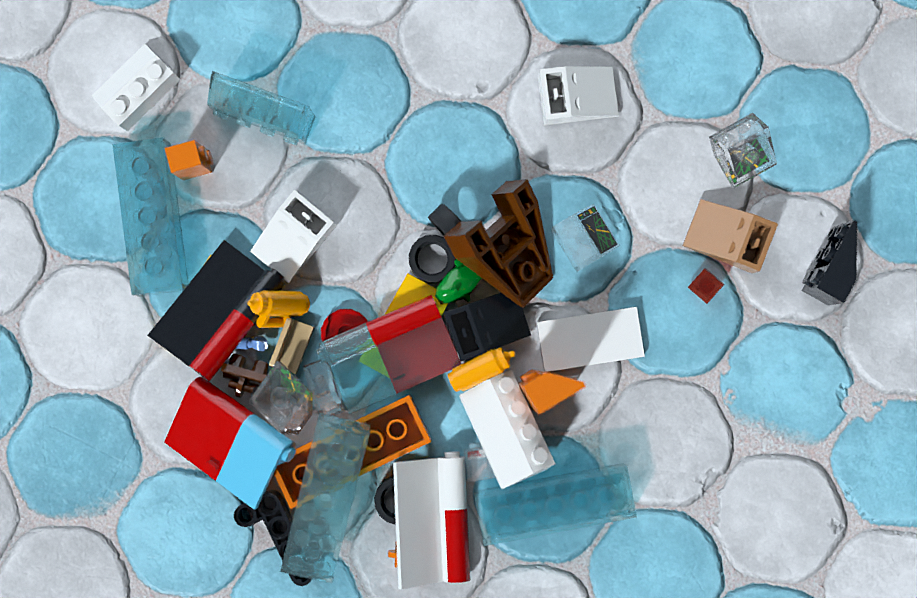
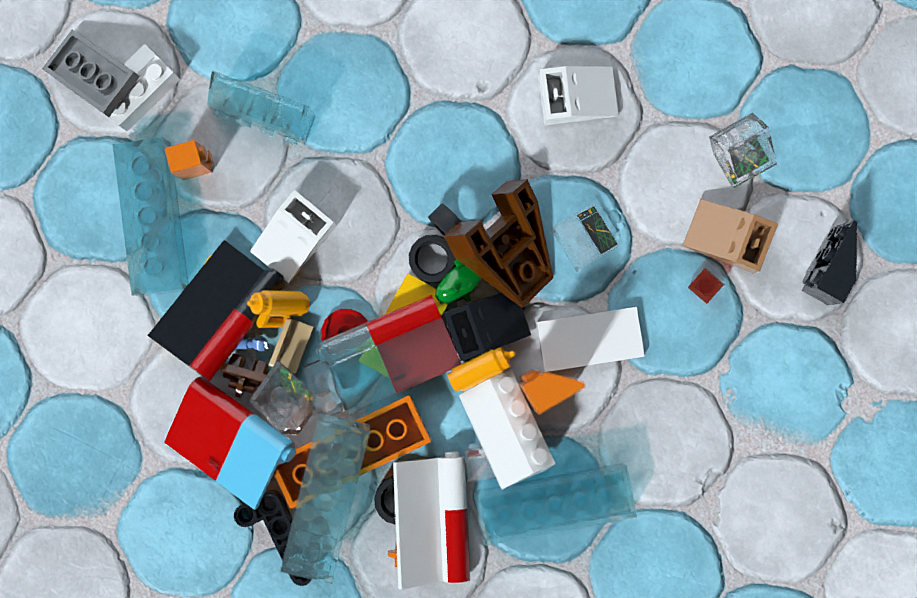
(90, 73): none -> plate

